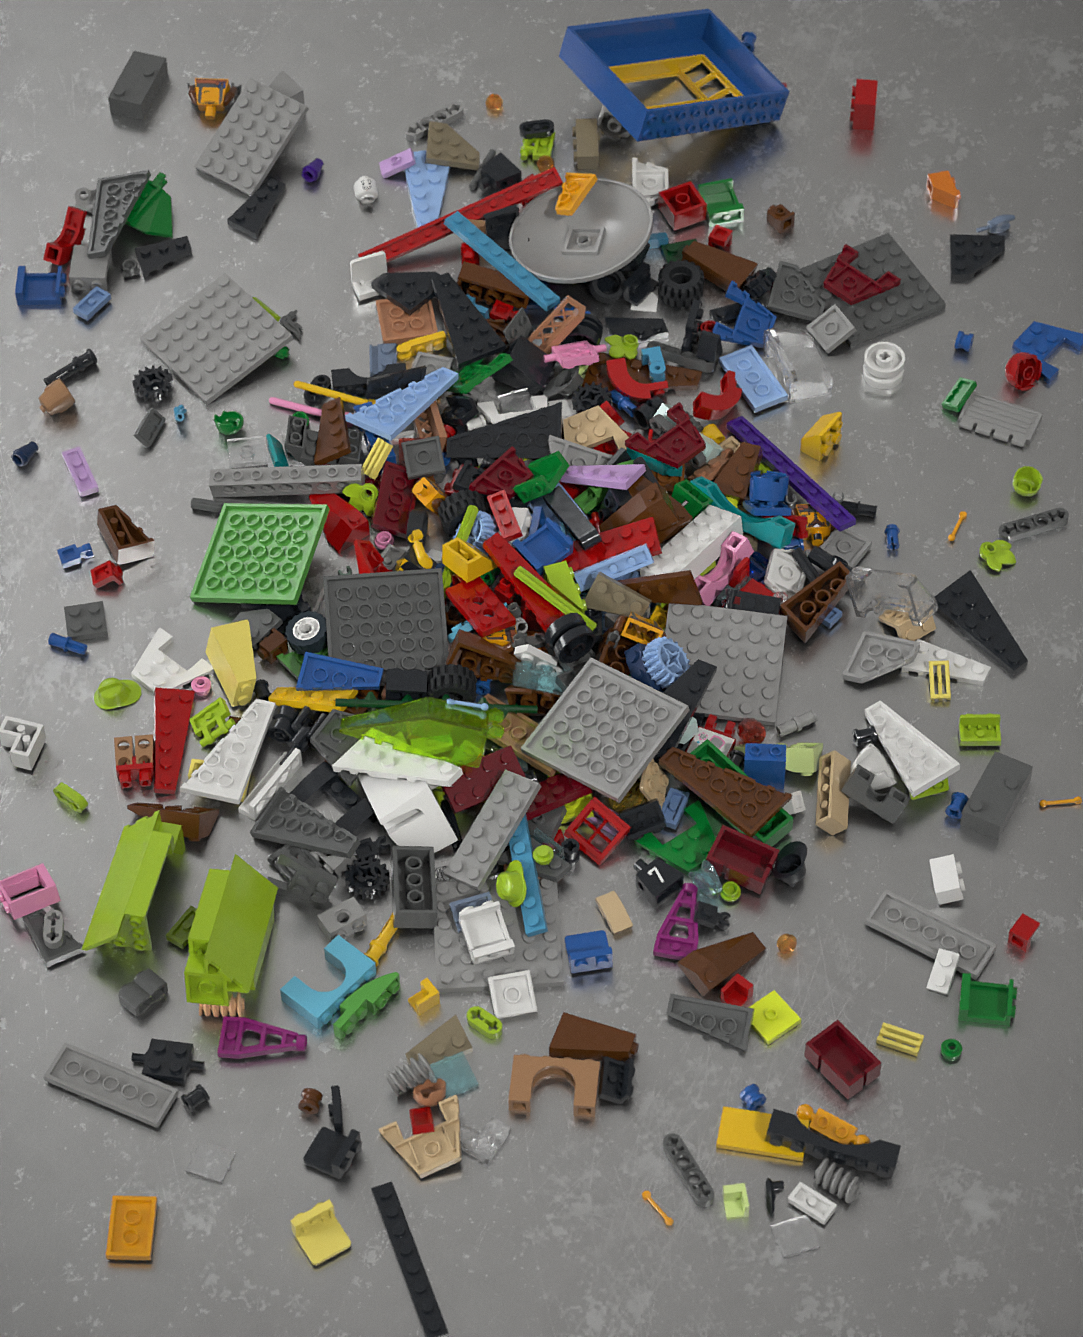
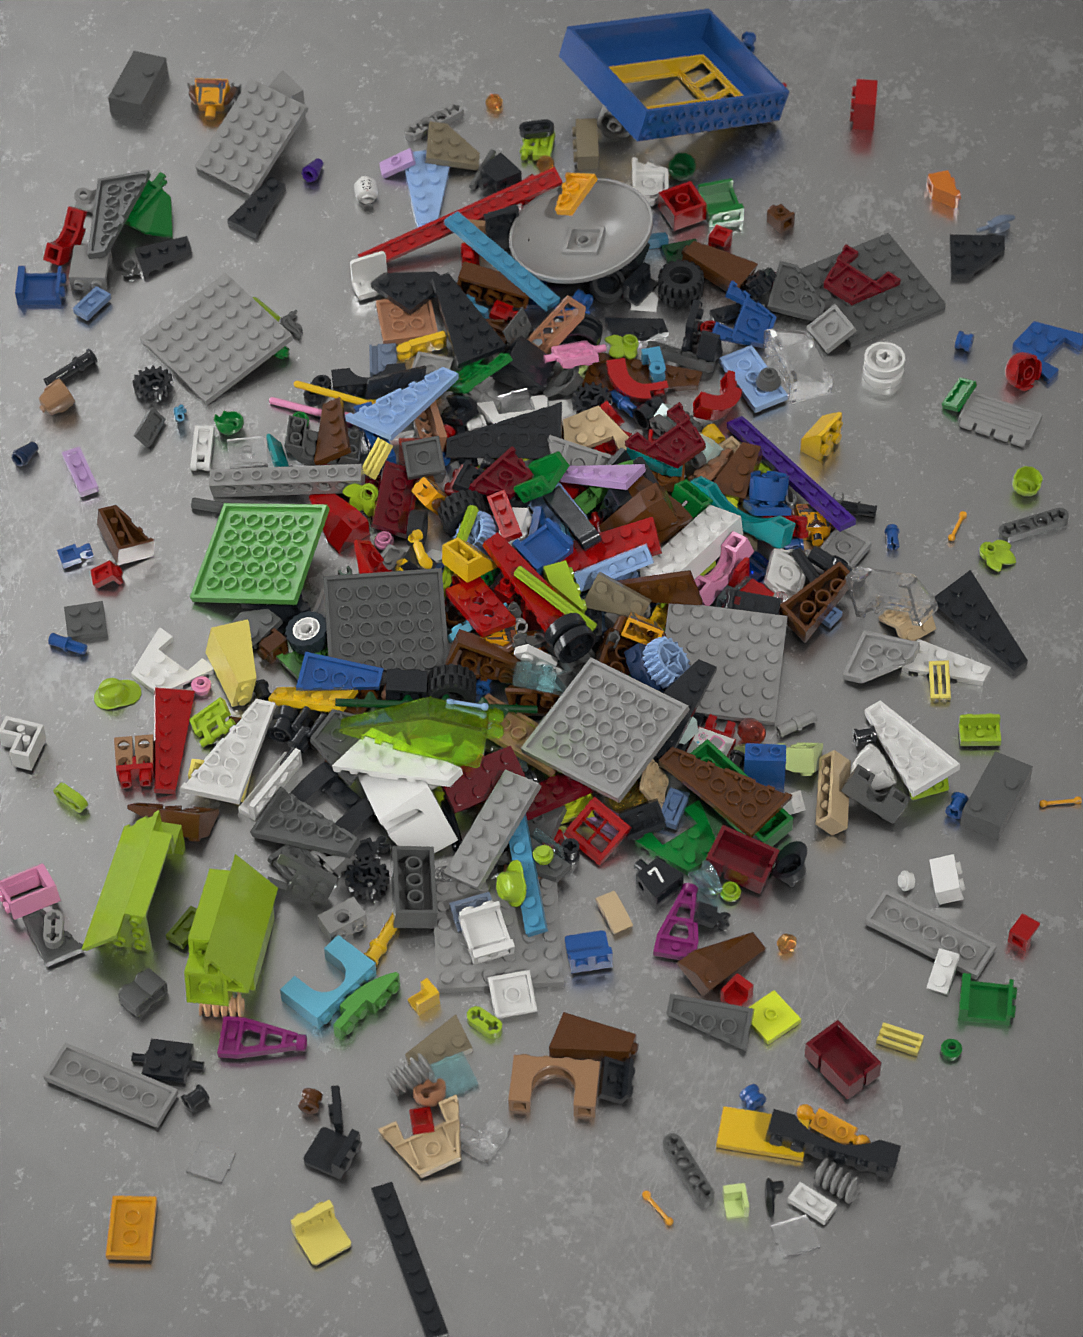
(202, 447): none -> white plate
(584, 299): none -> blue wheel
(682, 166): none -> dark green hair
(768, 380): none -> dark grey cone
(906, 880): none -> white plate

